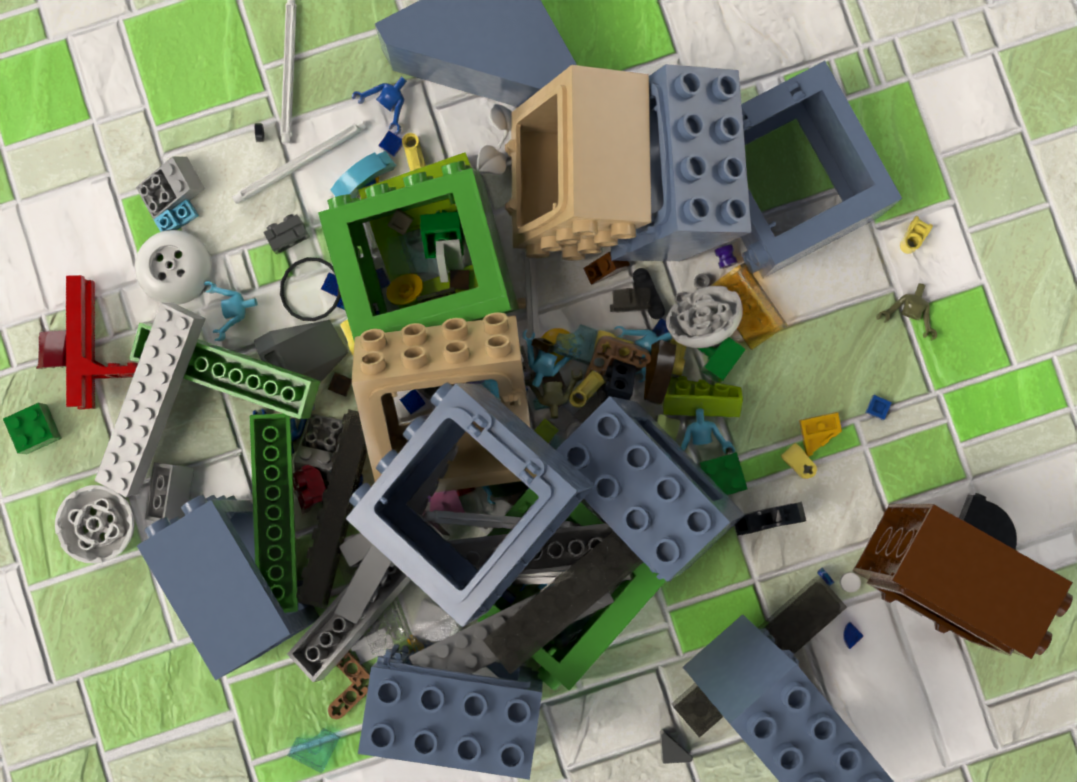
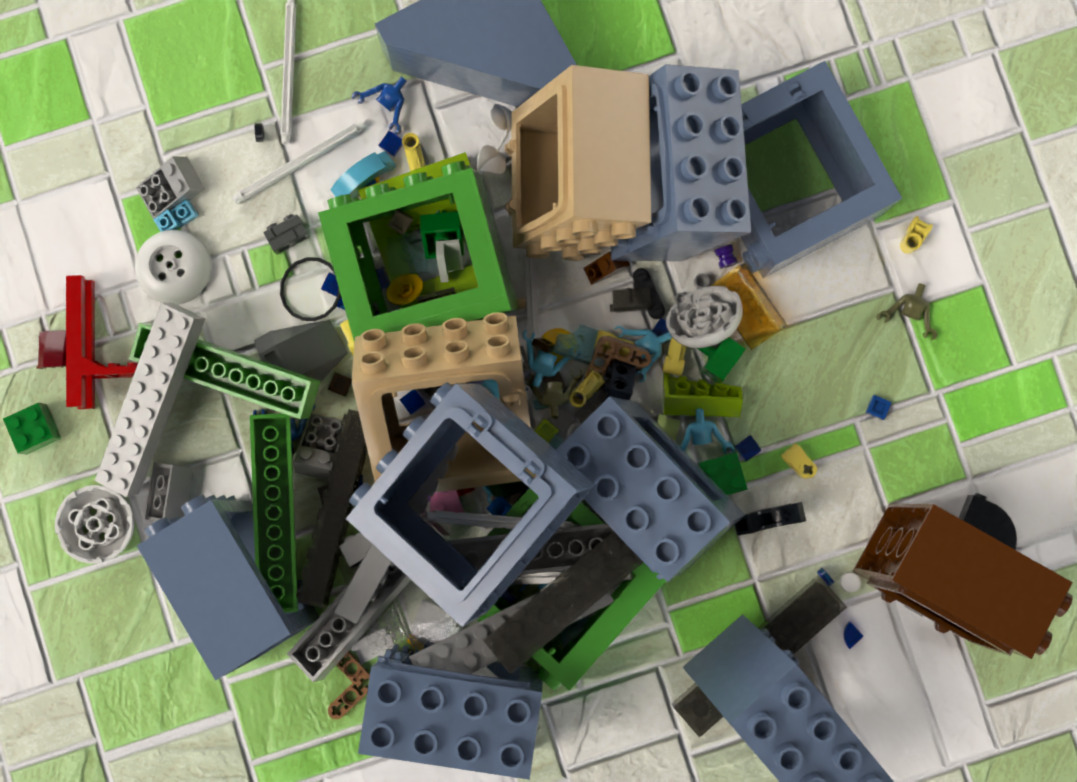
(231, 307): medium azure piece -> none
(308, 487): dark red slope -> none
(315, 751): clear light blue tile -> none
(459, 279): dark brown tile -> none
(499, 507): none -> blue tile
(659, 371): dark brown slope -> none
(672, 751): dark grey slope -> none
(747, 448): none -> clear blue tile
(819, 430): yellow wing -> none

